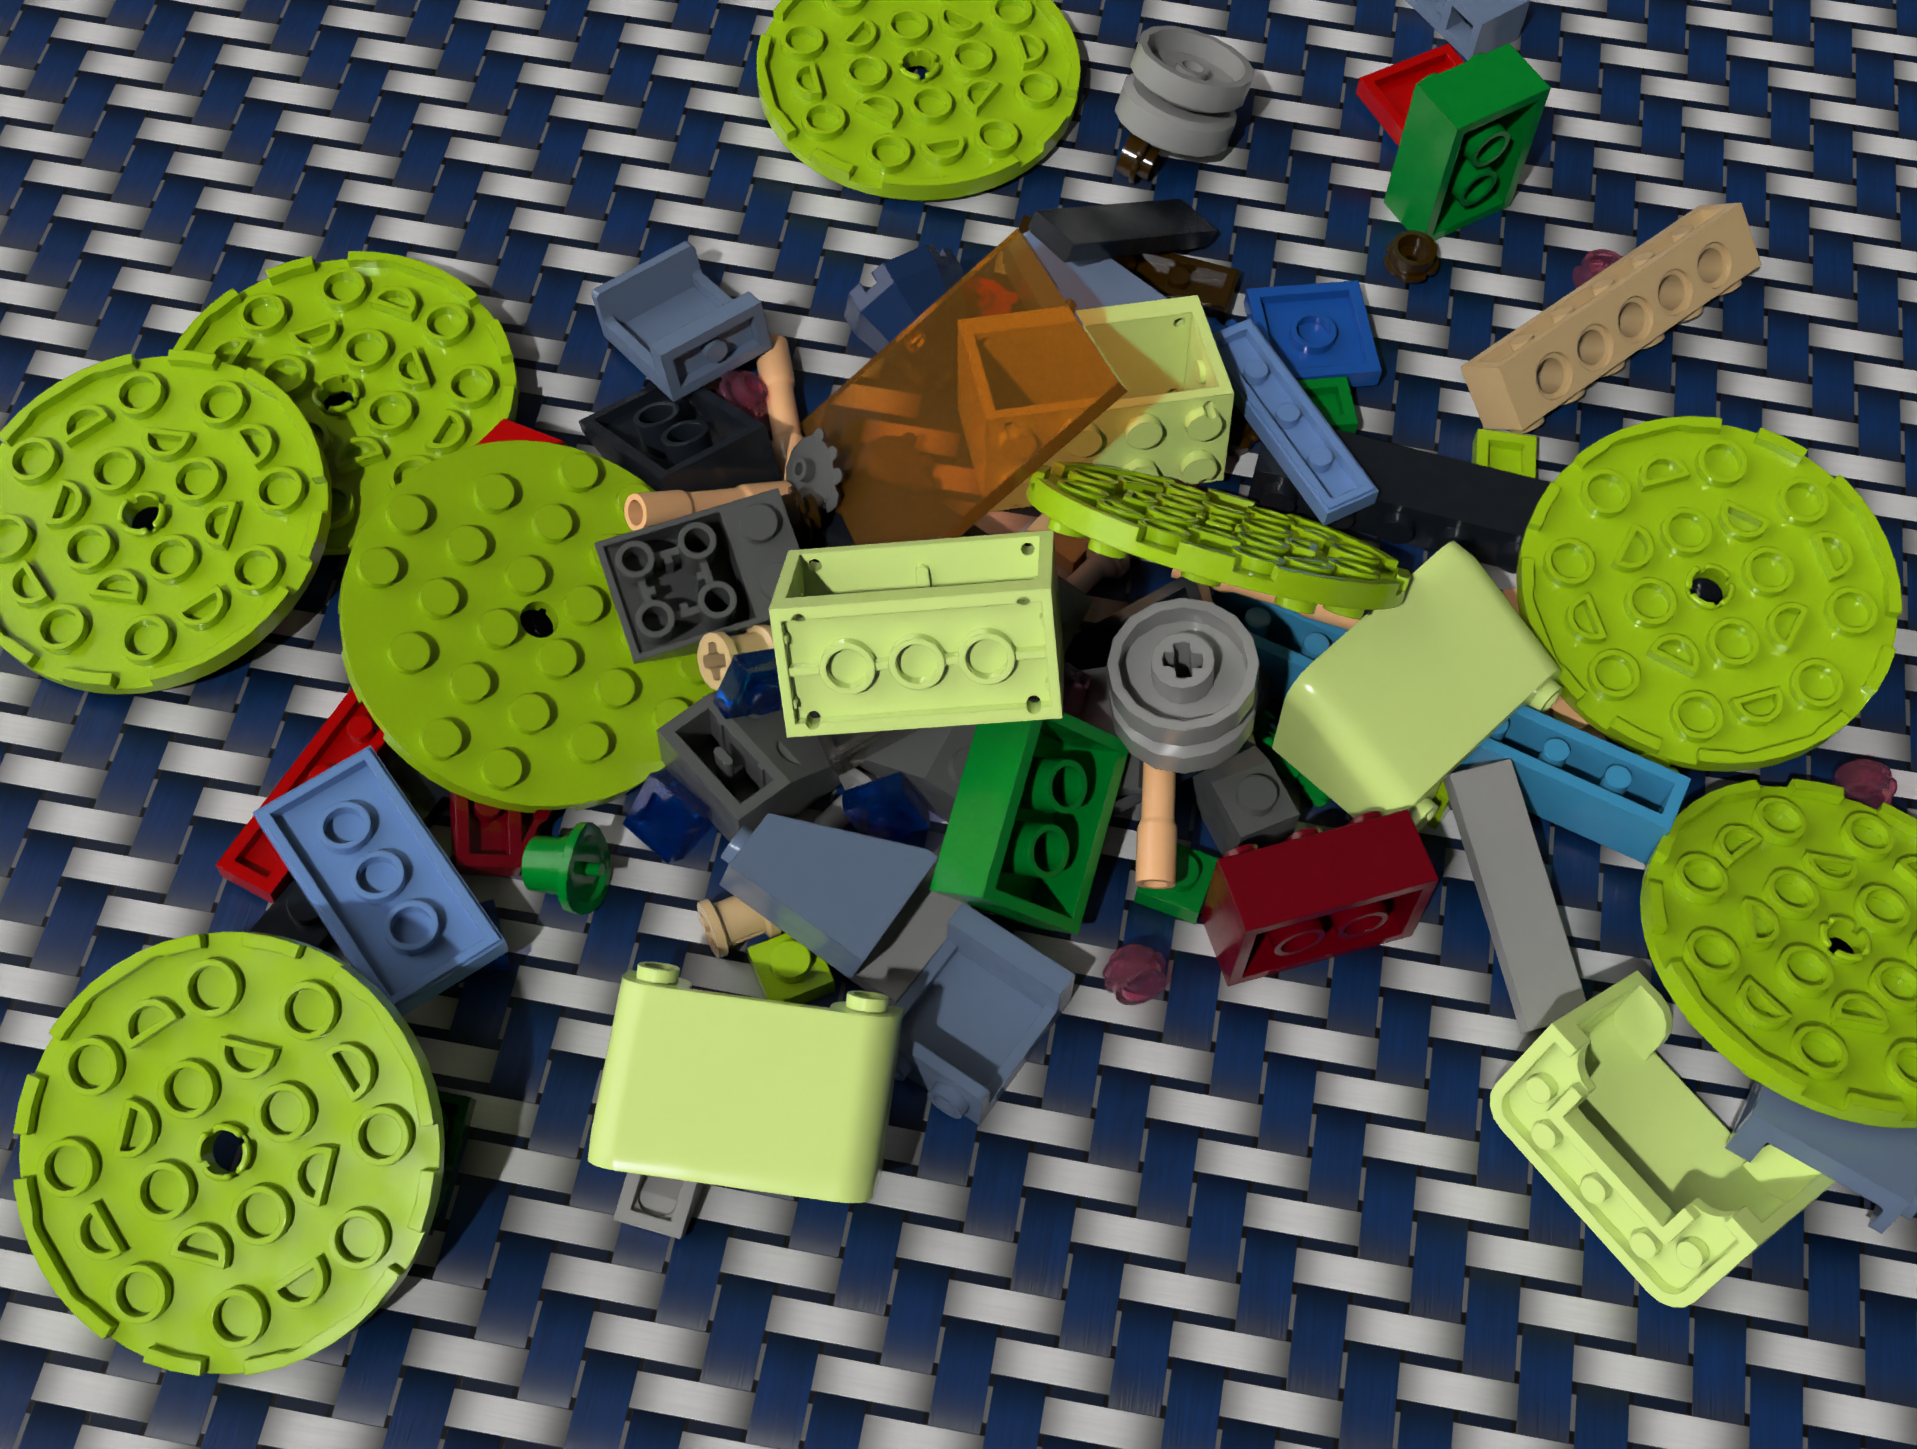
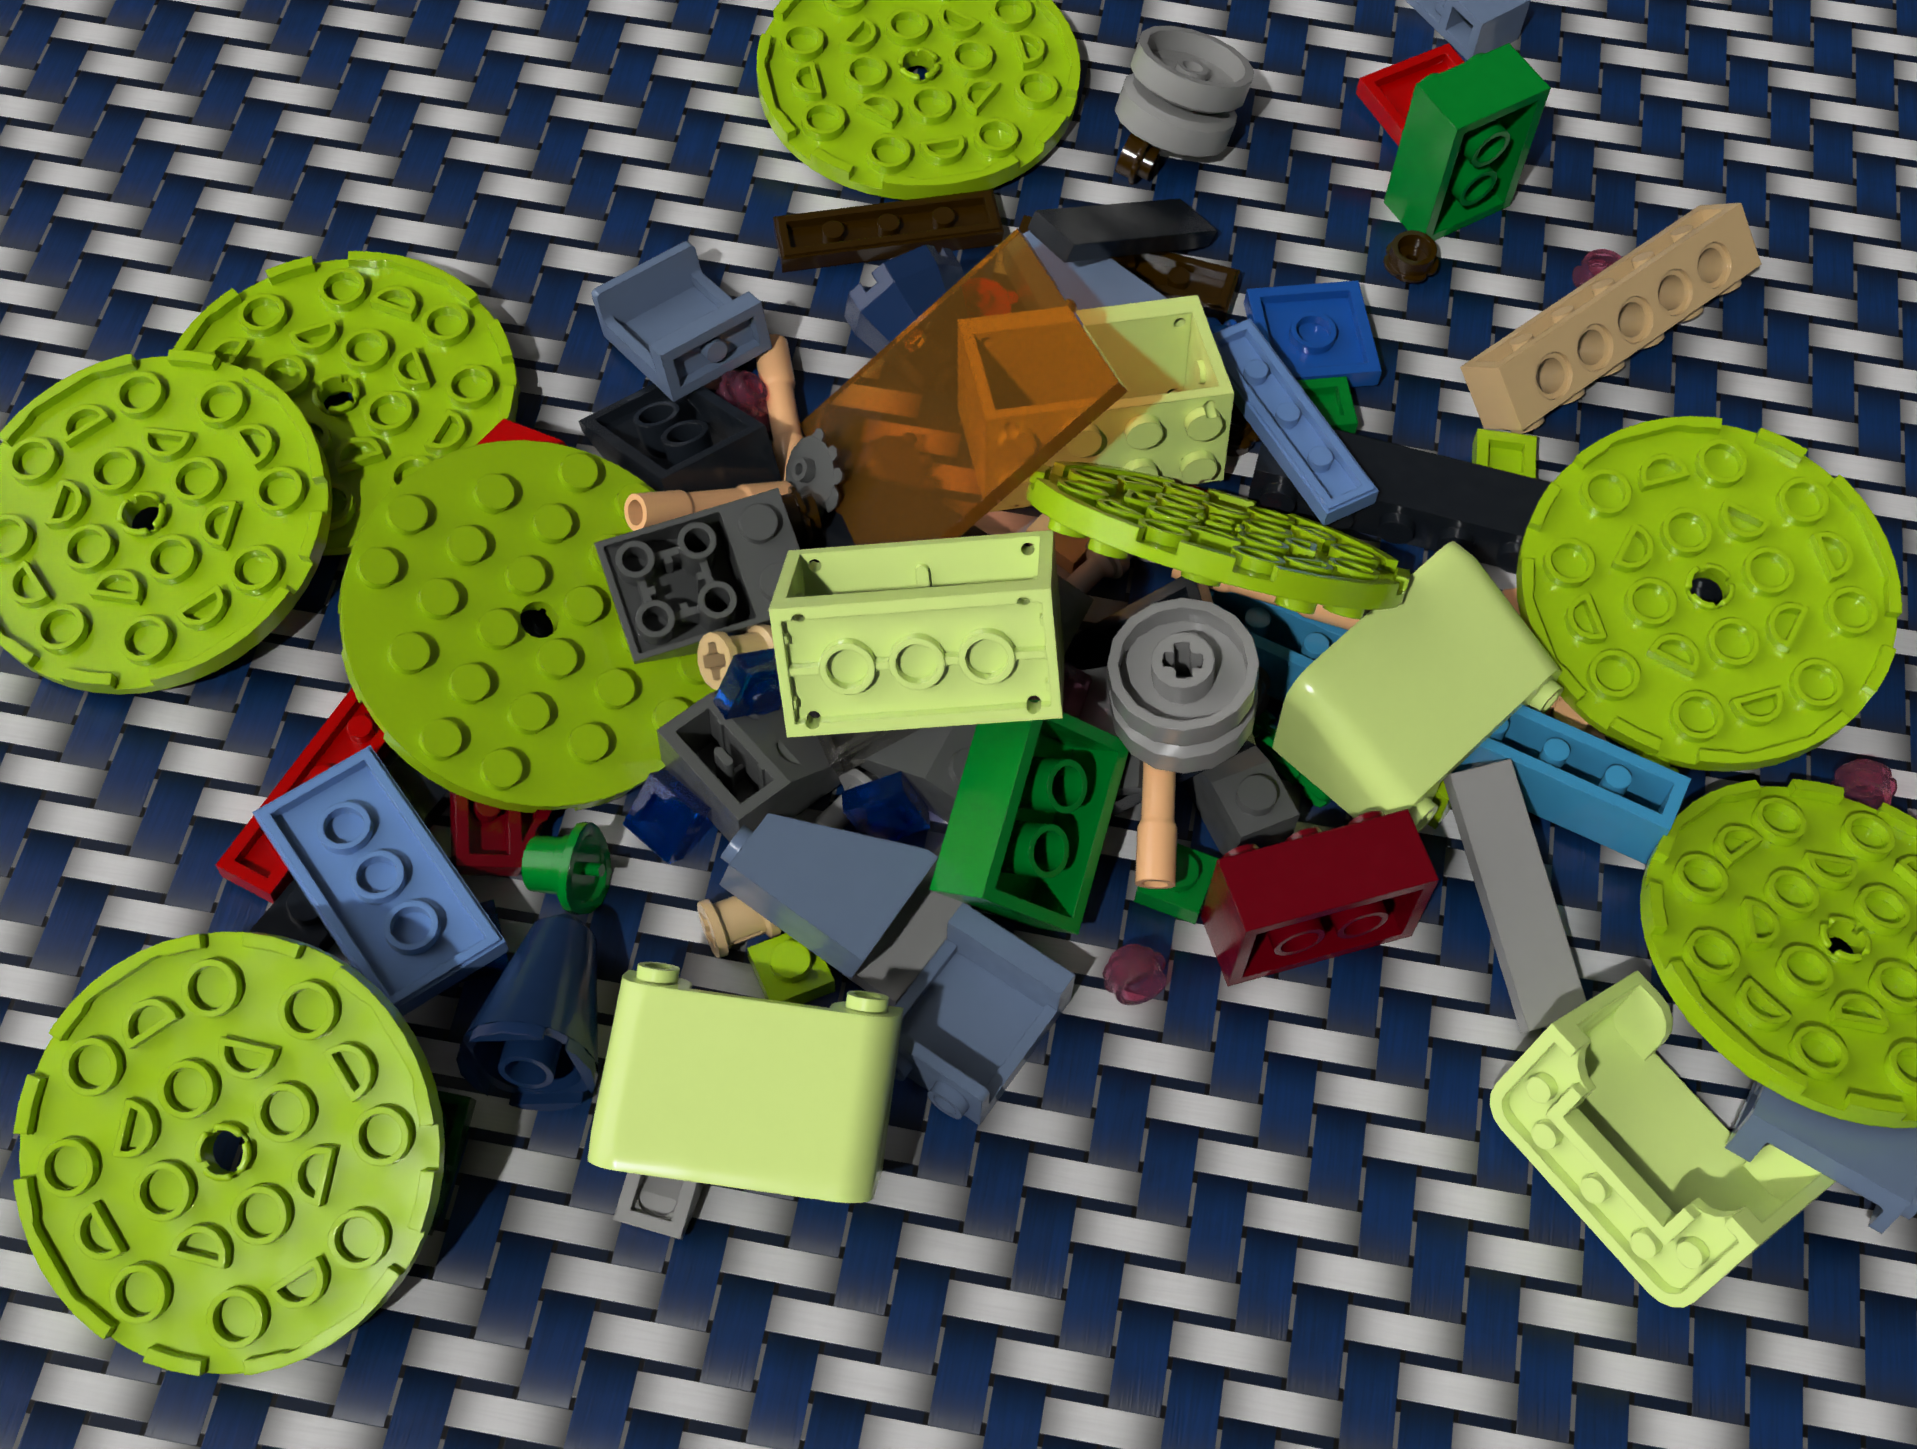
(539, 1021): none -> dark blue cone
(887, 230): none -> dark brown tile

